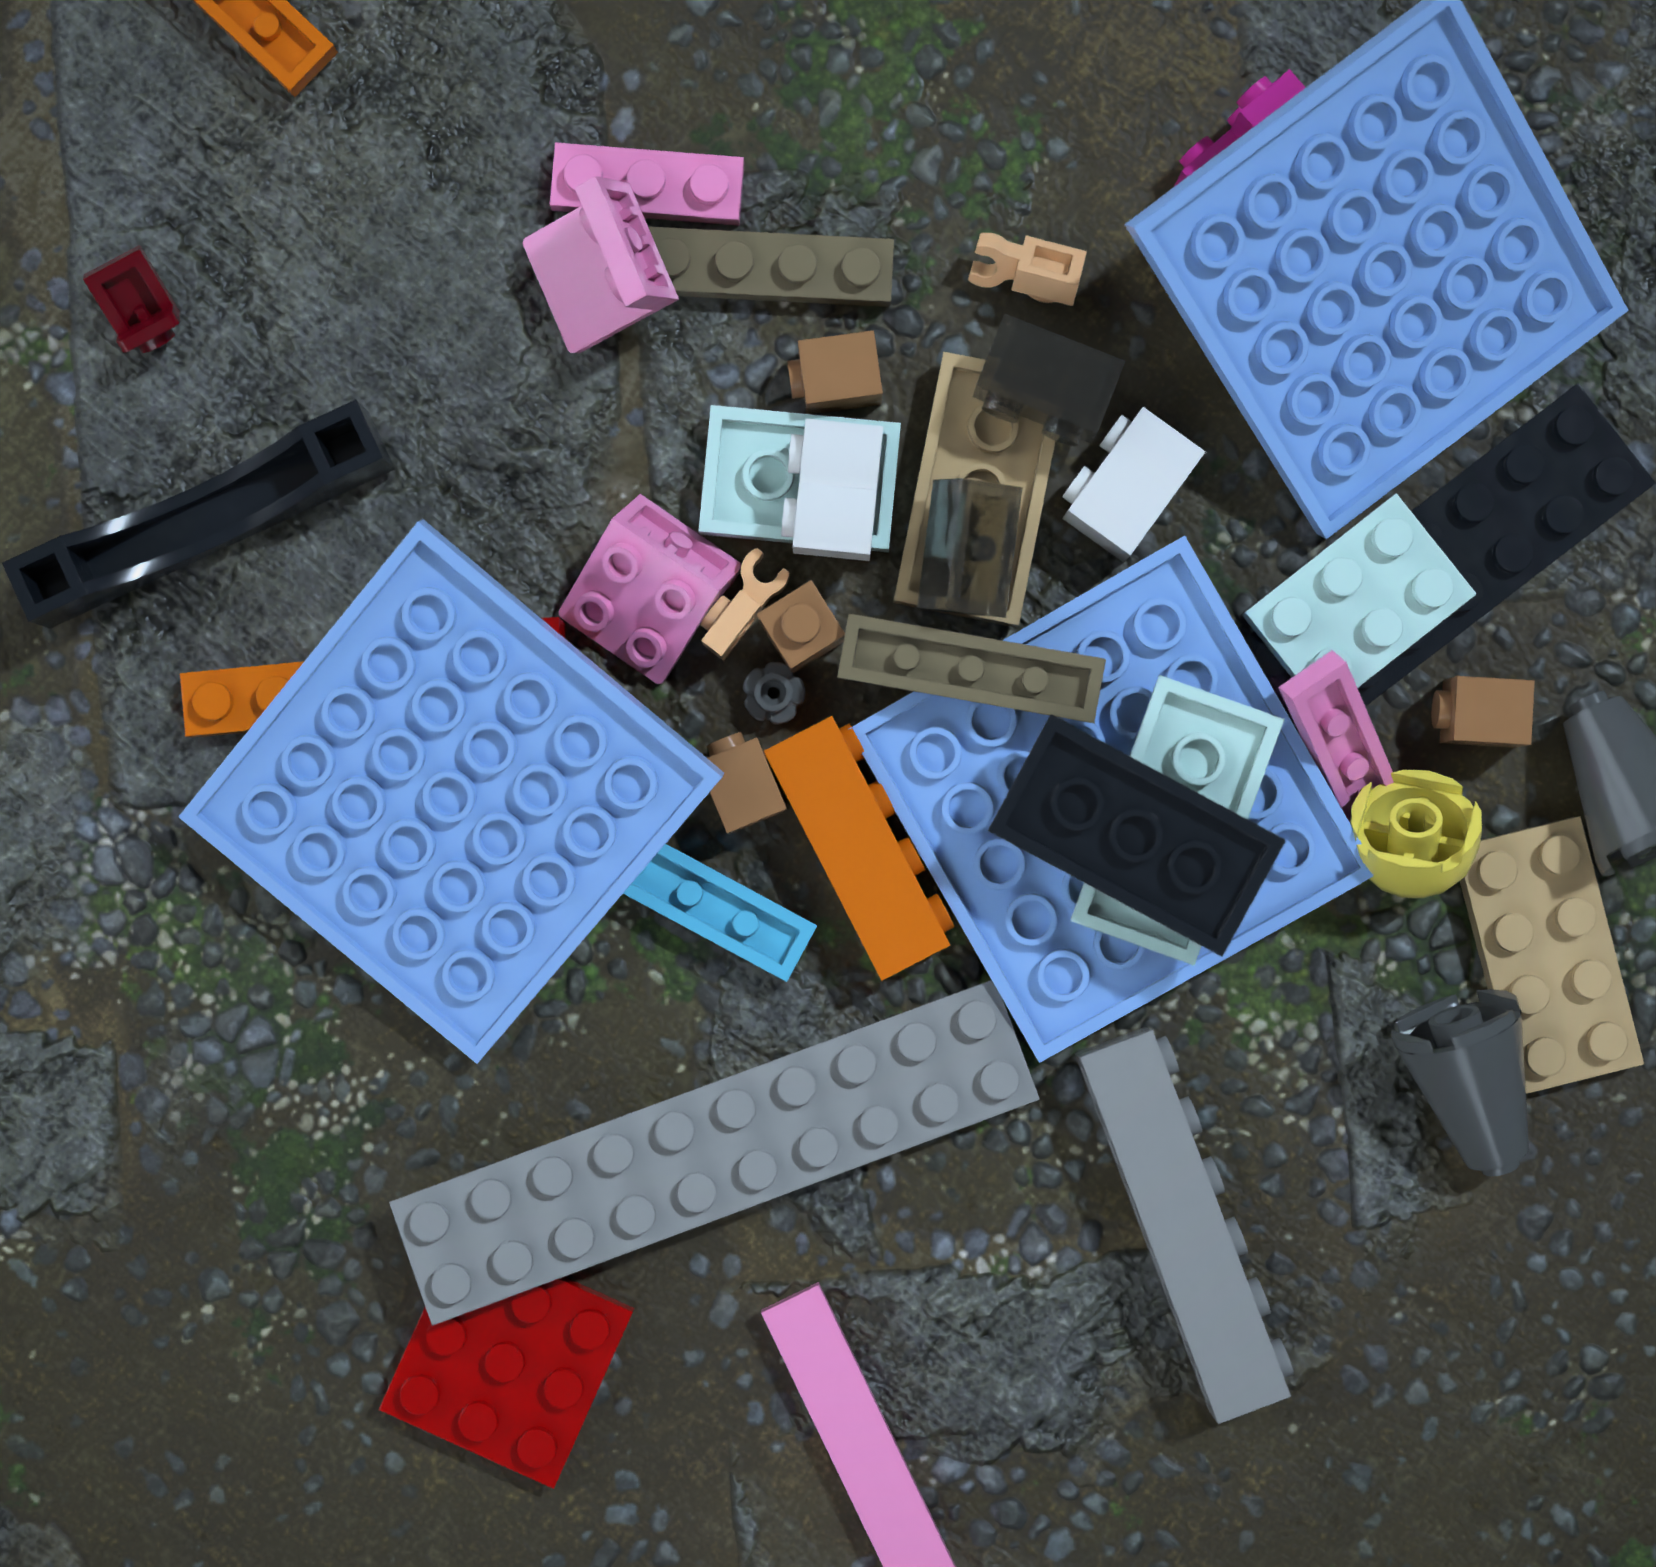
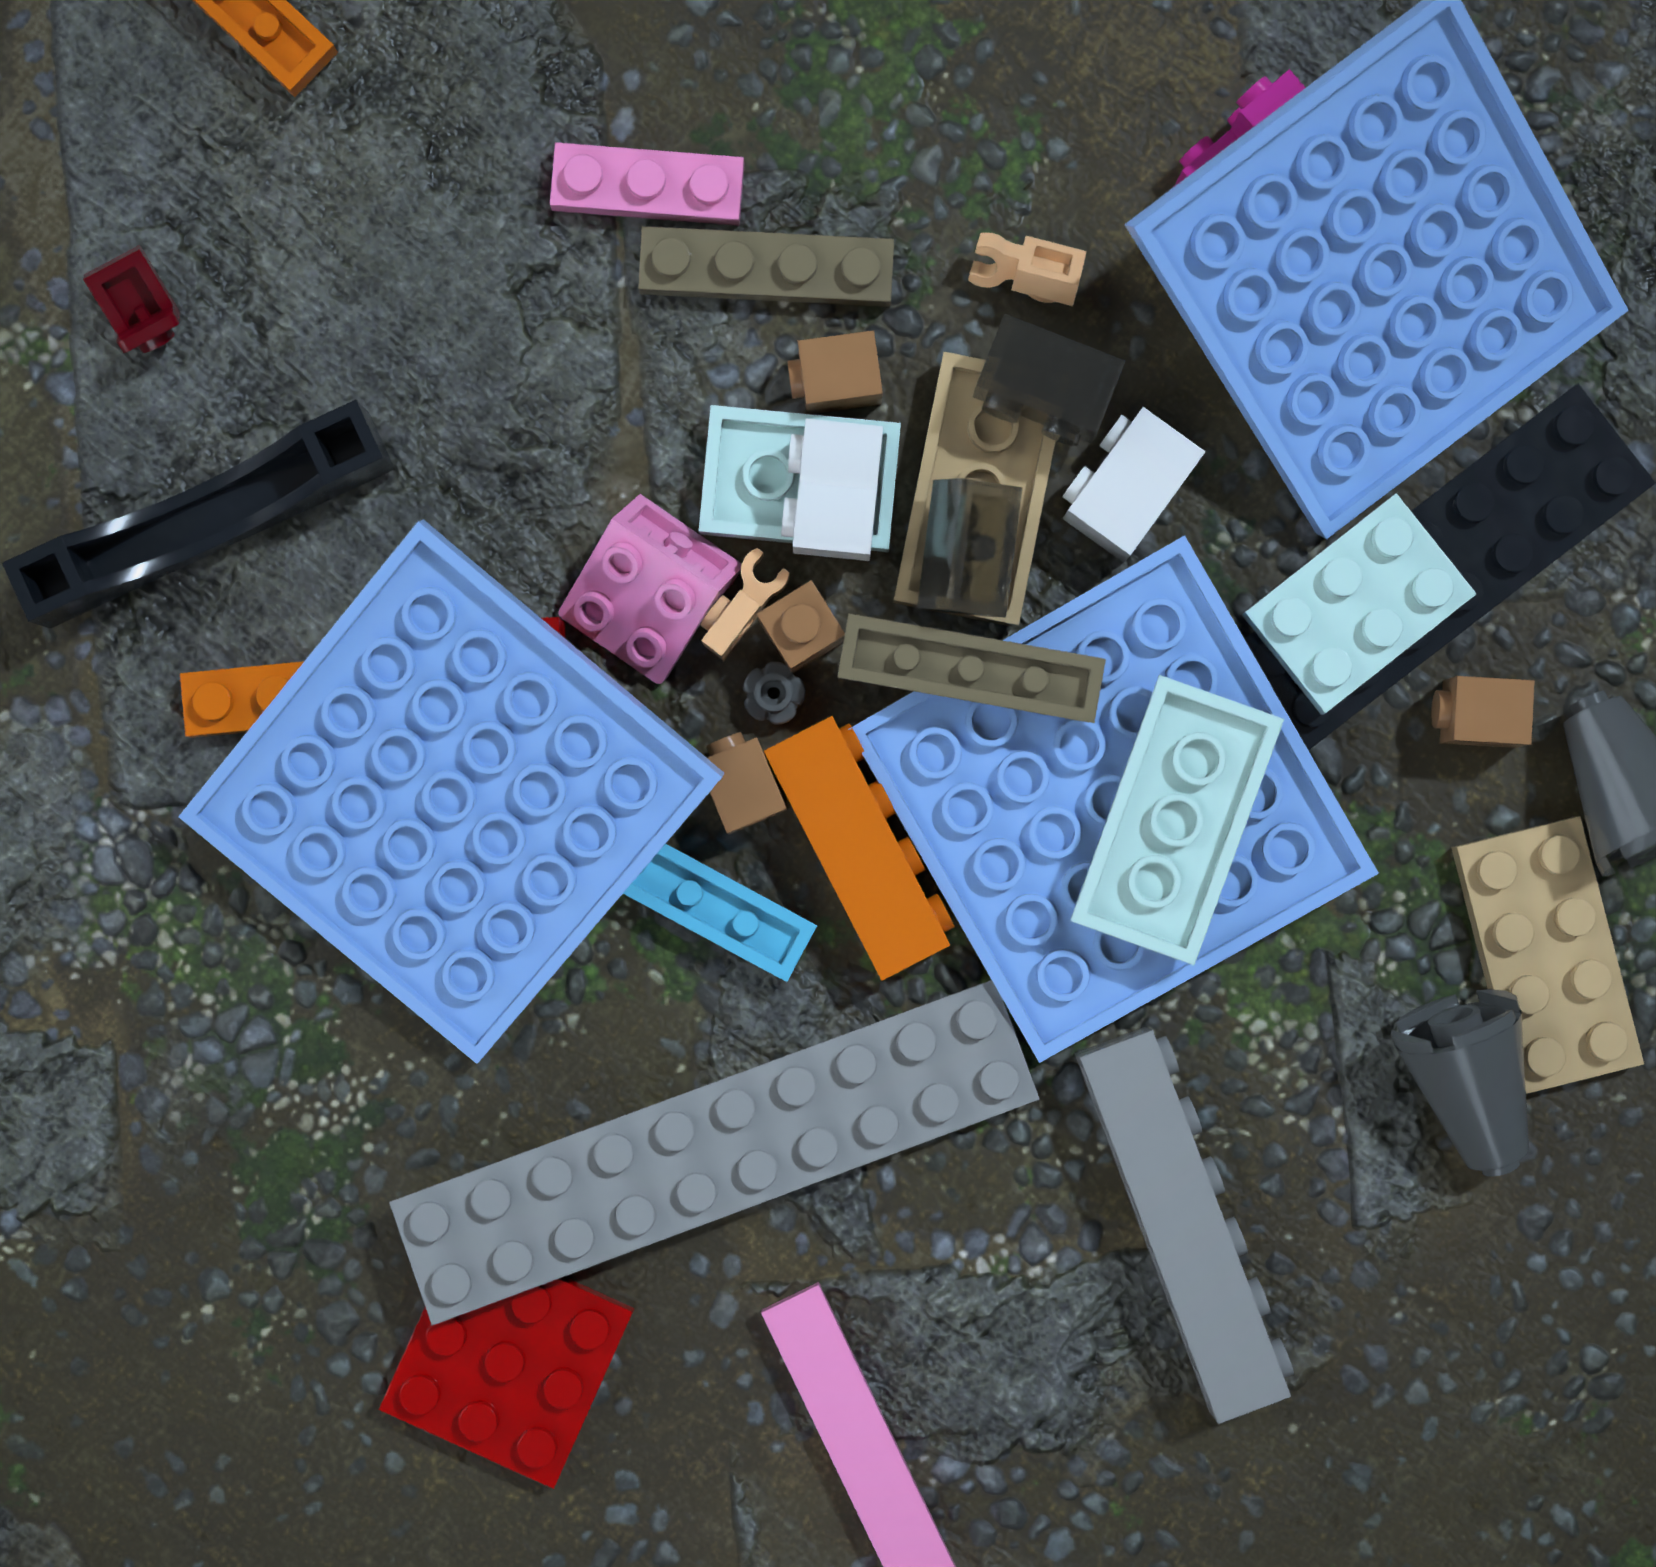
(599, 265): bright pink bracket -> none
(1136, 835): black plate -> none
(1337, 728): bright pink plate -> none
(1416, 833): light yellow cylinder -> none

